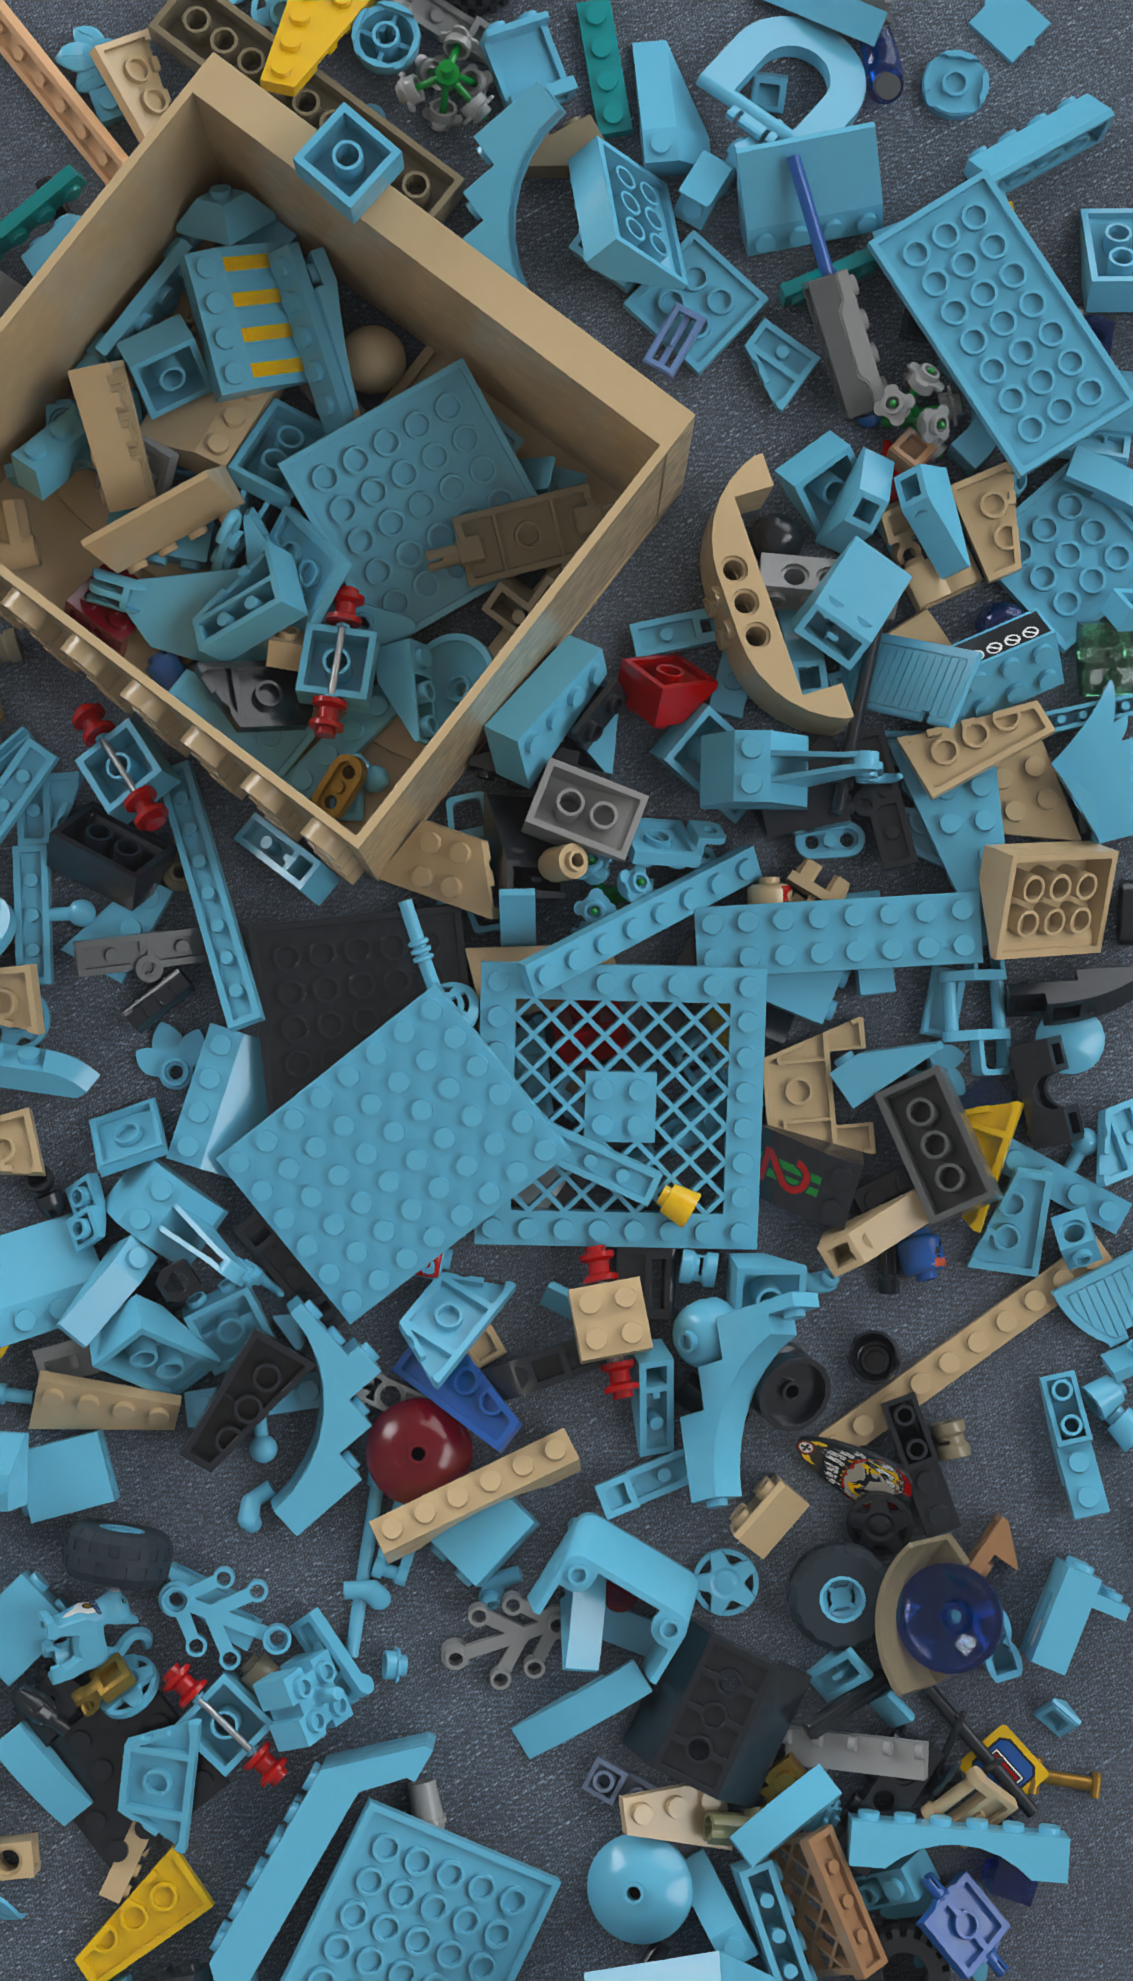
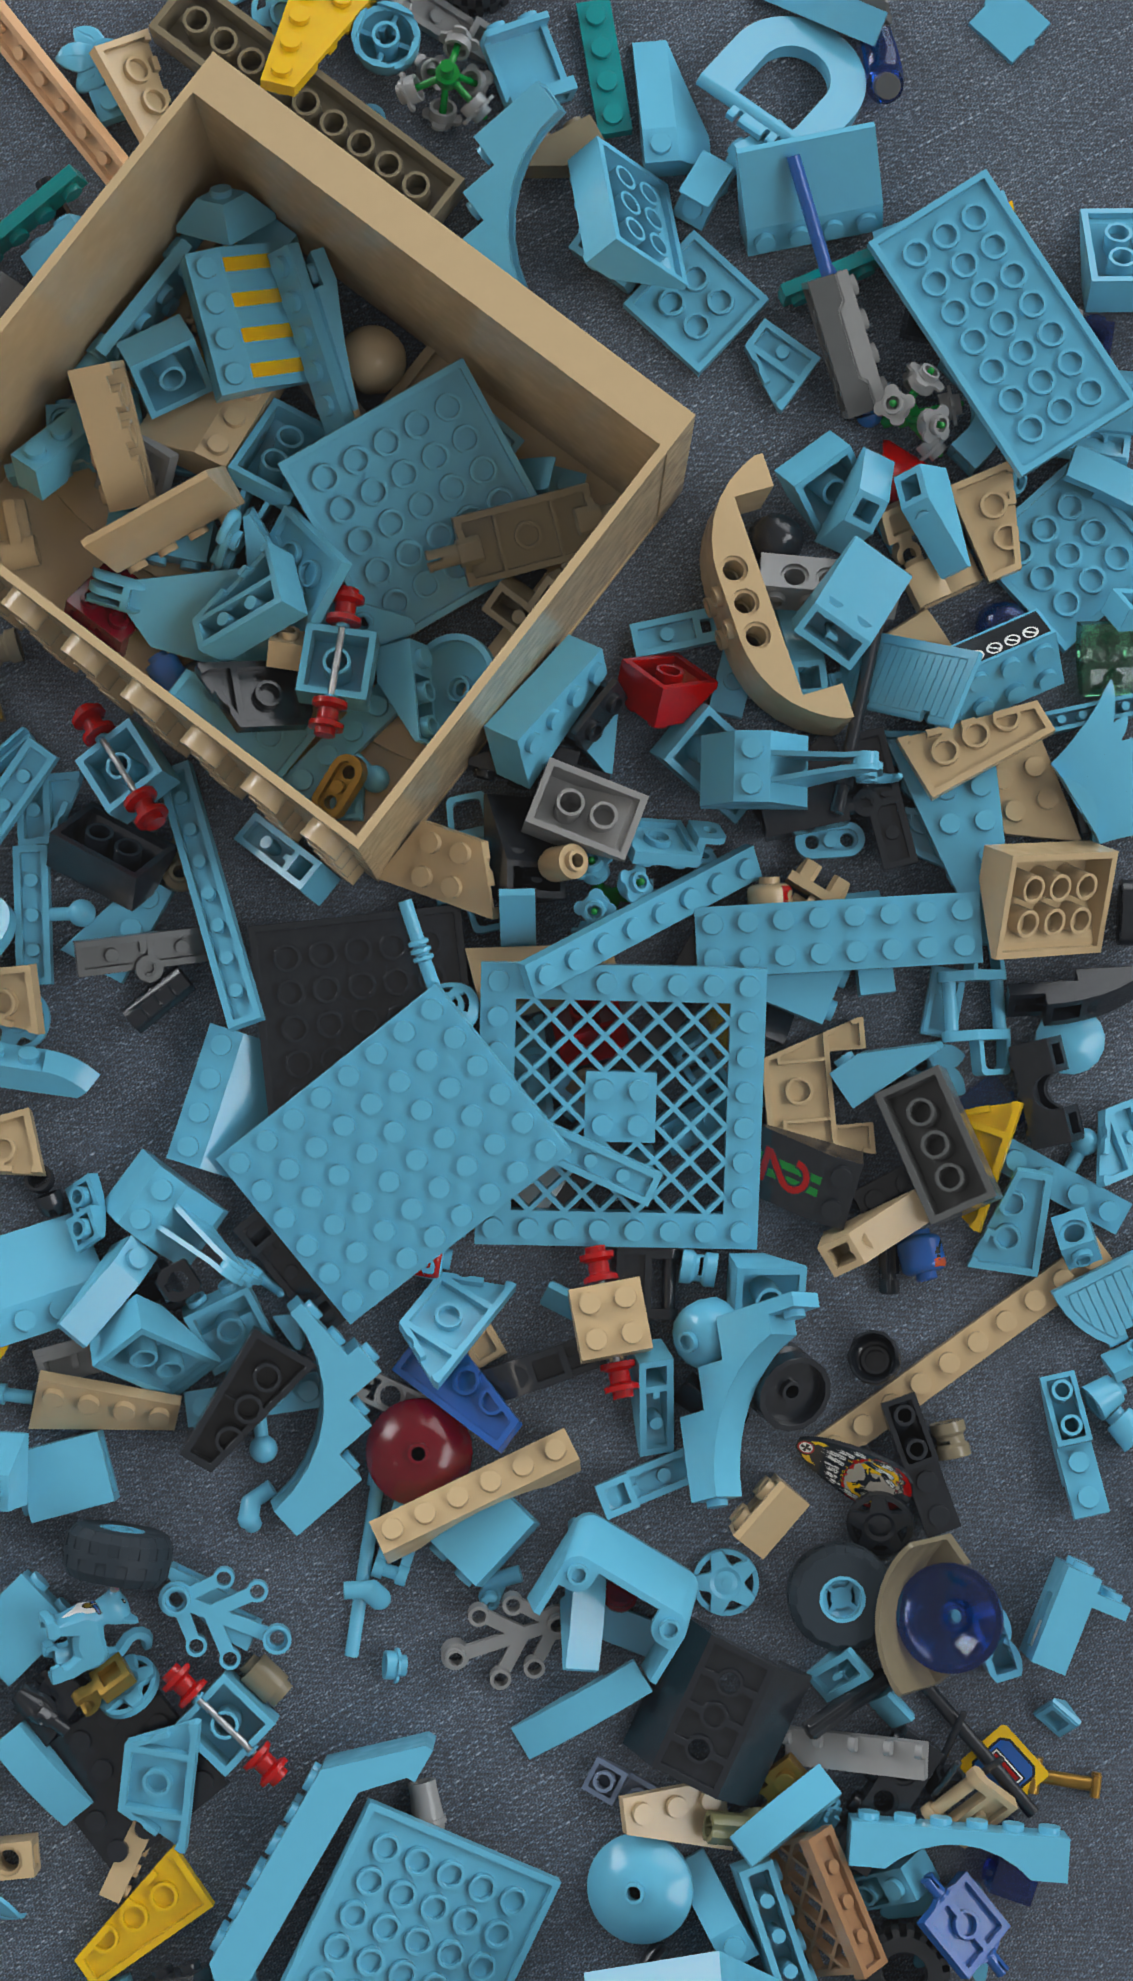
(128, 1137): medium azure plate -> none
(171, 1050): medium azure plate -> none
(303, 1700): medium azure brick -> none
(315, 1634): medium azure plate -> none
(349, 163): medium azure brick -> none
(660, 366): medium blue tile -> none
(678, 1203): yellow hat -> none
(769, 91): medium azure slope -> none
(821, 1282): medium azure arm -> none
(910, 451): medium nougat slope -> none
(954, 85): medium azure tile -> none
(994, 1541): medium nougat slope -> none
(1043, 143): medium azure slope -> none

